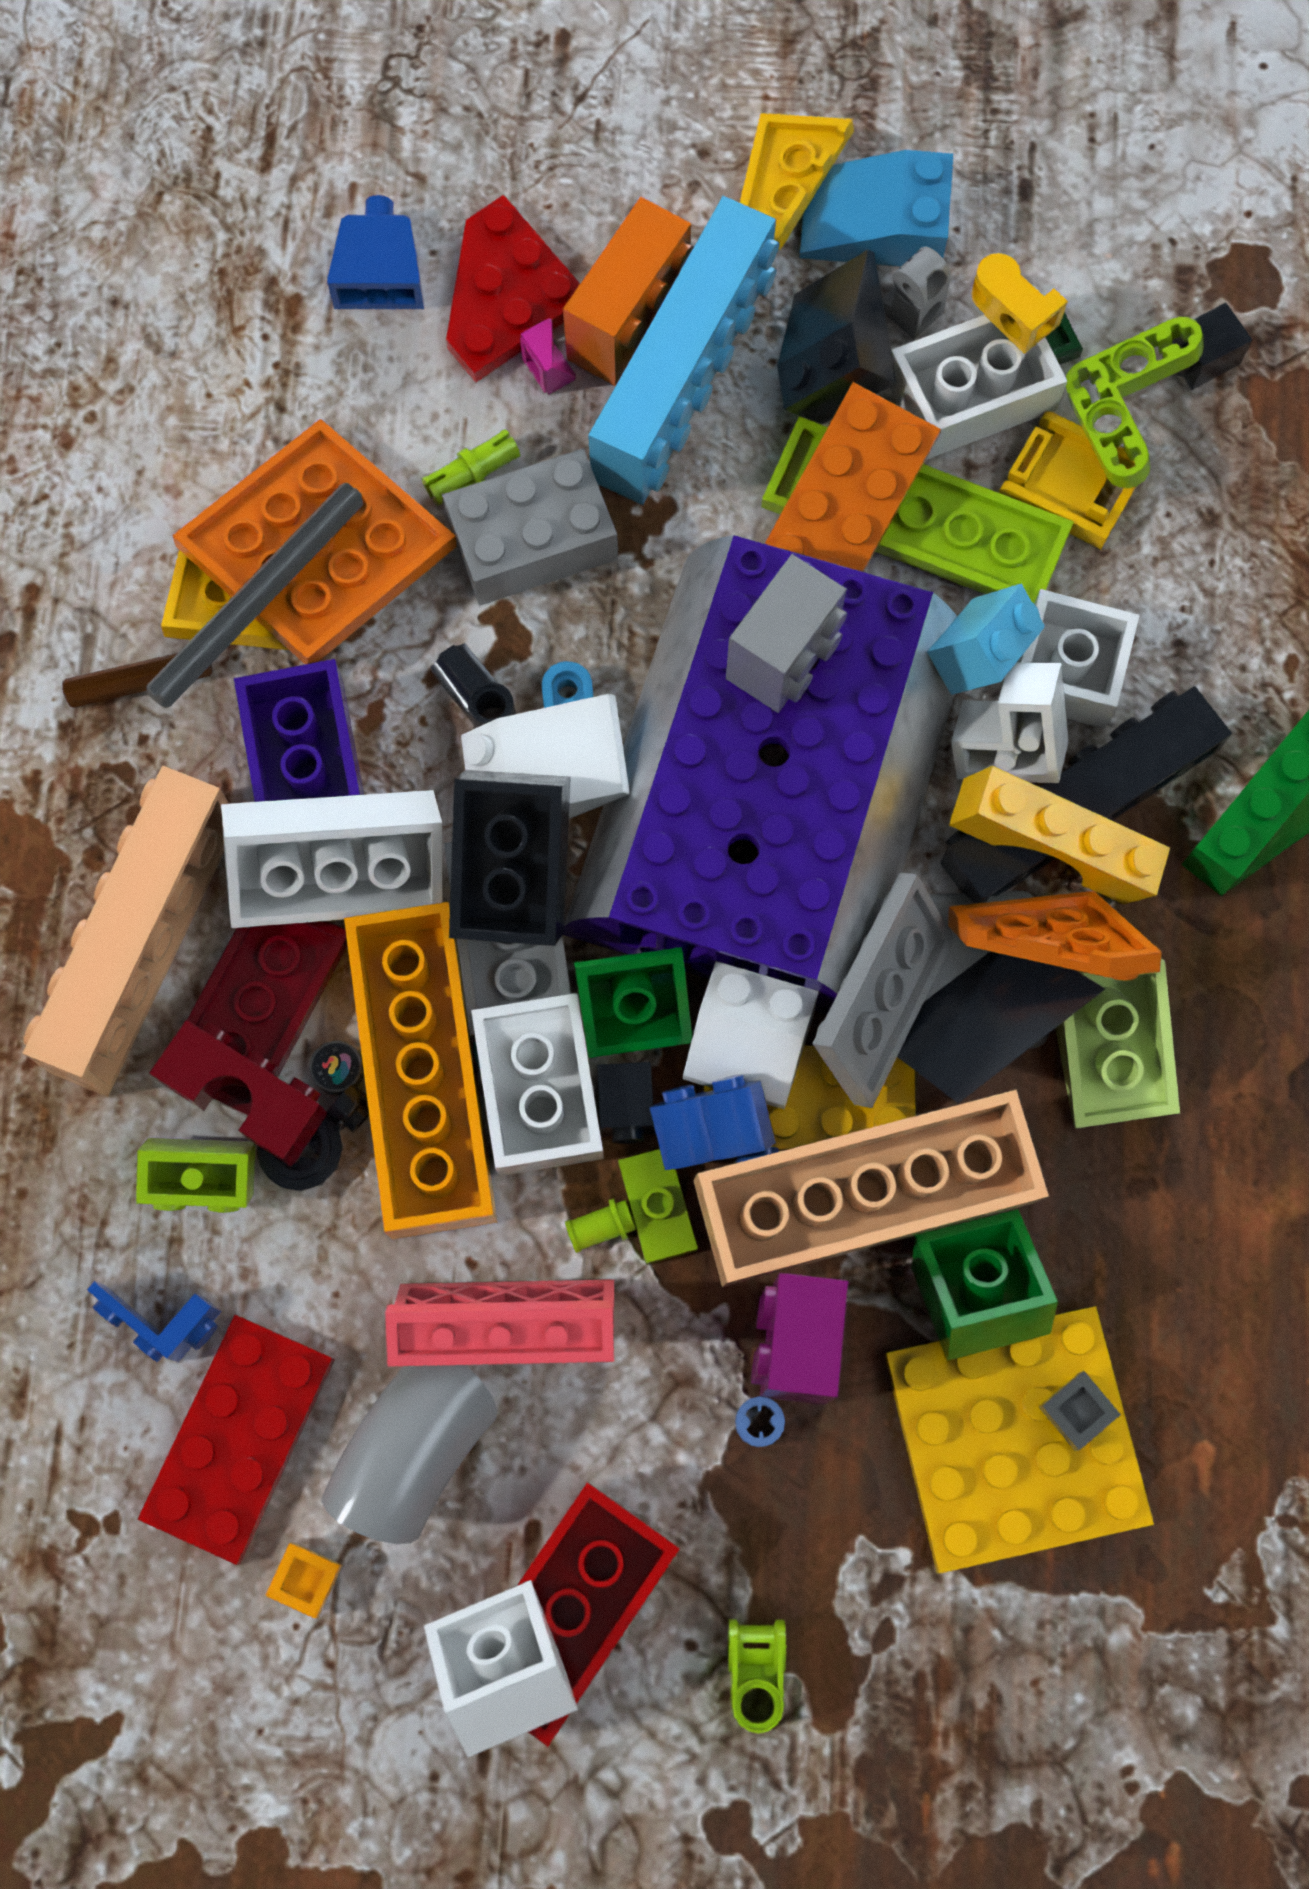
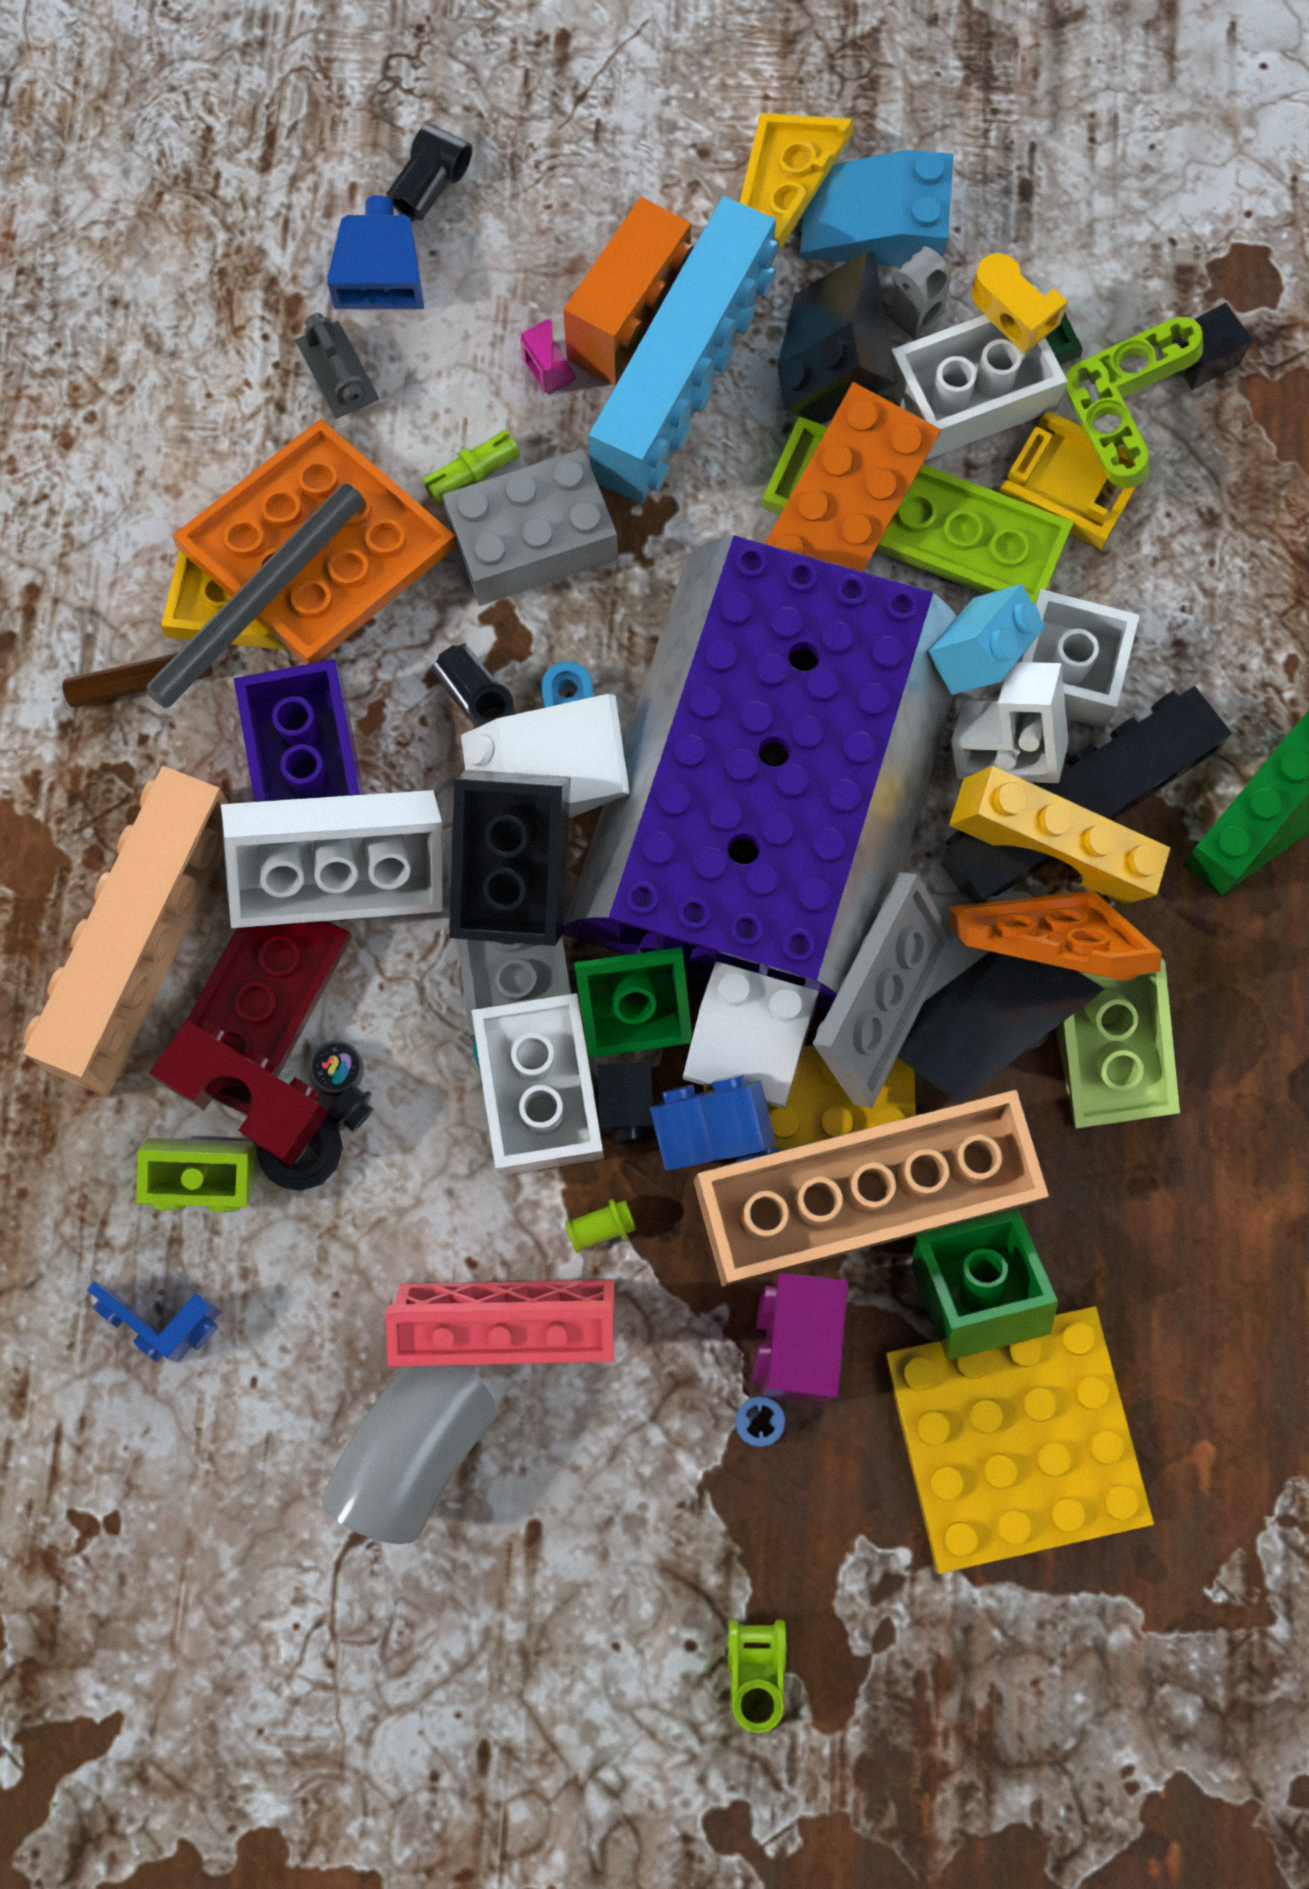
(236, 1440): red plate -> none
(303, 1580): light orange plate -> none
(335, 366): none -> dark grey hinge
(419, 1072): light orange brick -> none
(433, 162): none -> black piece
(498, 1669): white slope -> none
(503, 288): red plate -> none
(593, 1585): red brick -> none
(657, 1207): lime plate -> none
(786, 634): light grey brick -> none
(1079, 1410): dark grey plate -> none

